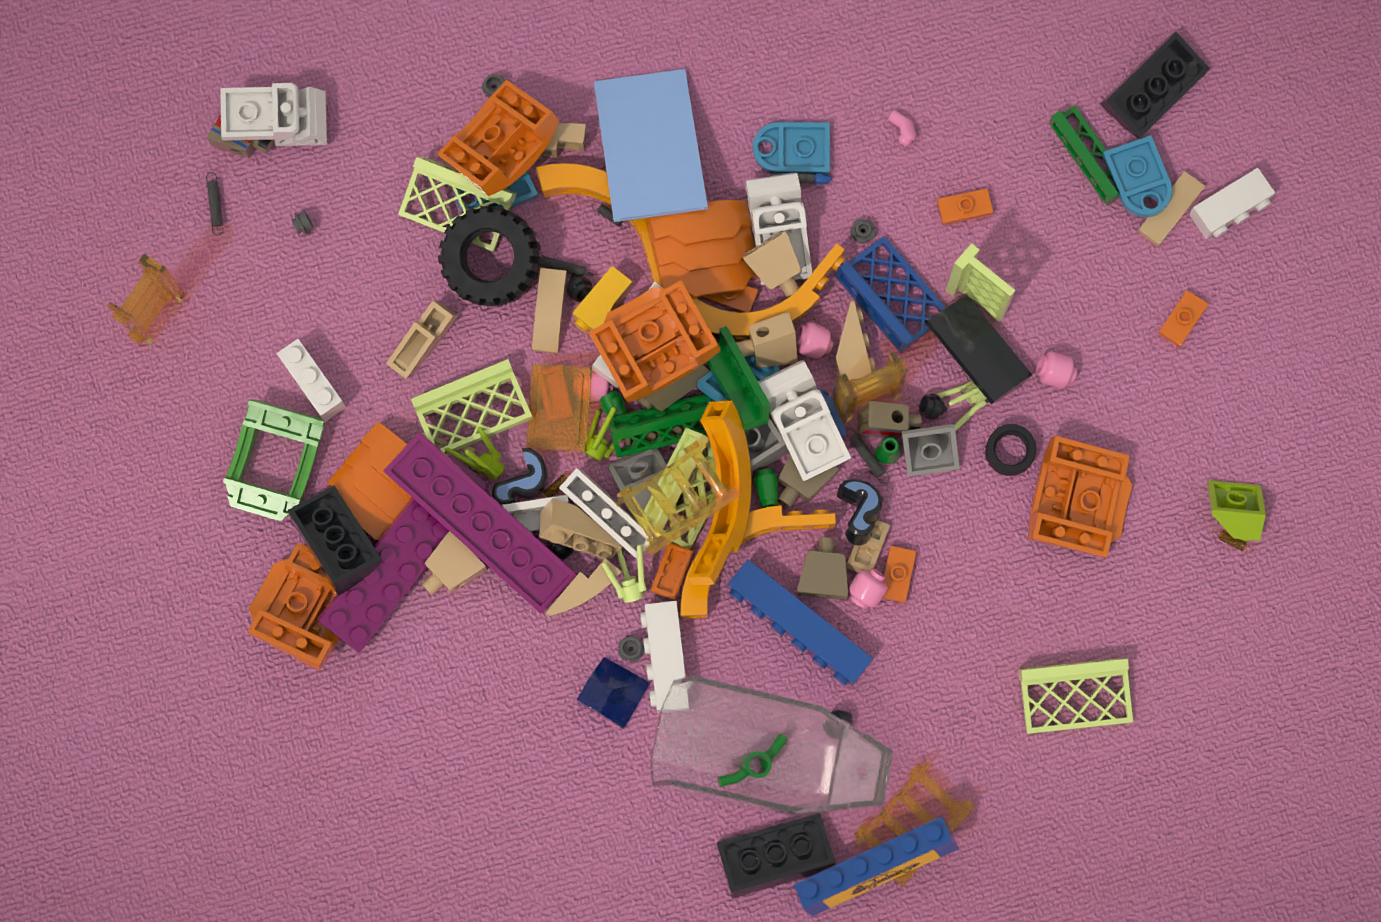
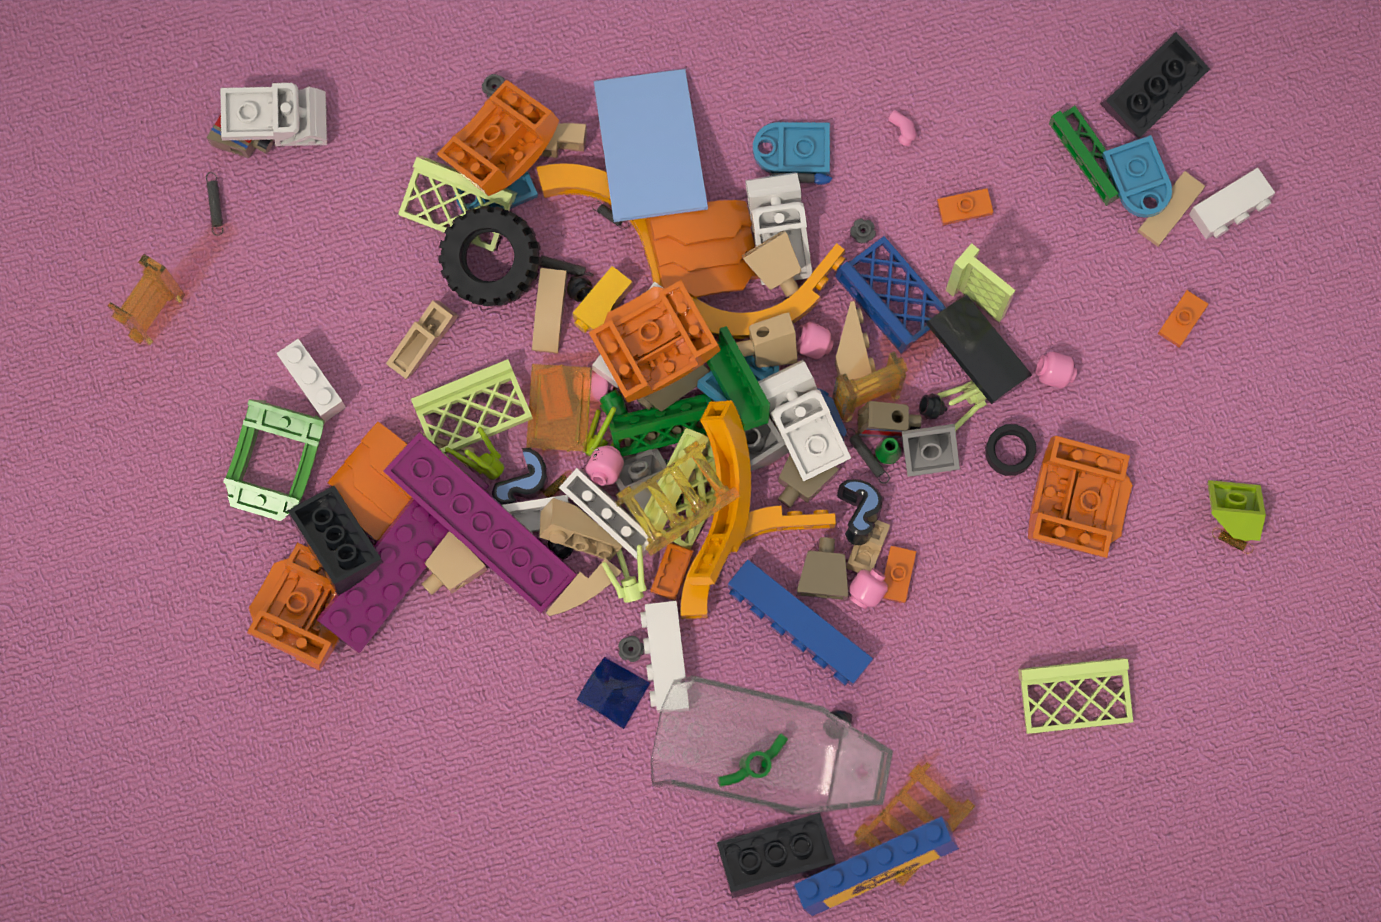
(302, 222): dark grey plate -> none
(605, 465): none -> bright pink head
(738, 300): orange plate -> none
(767, 487): green cone -> none

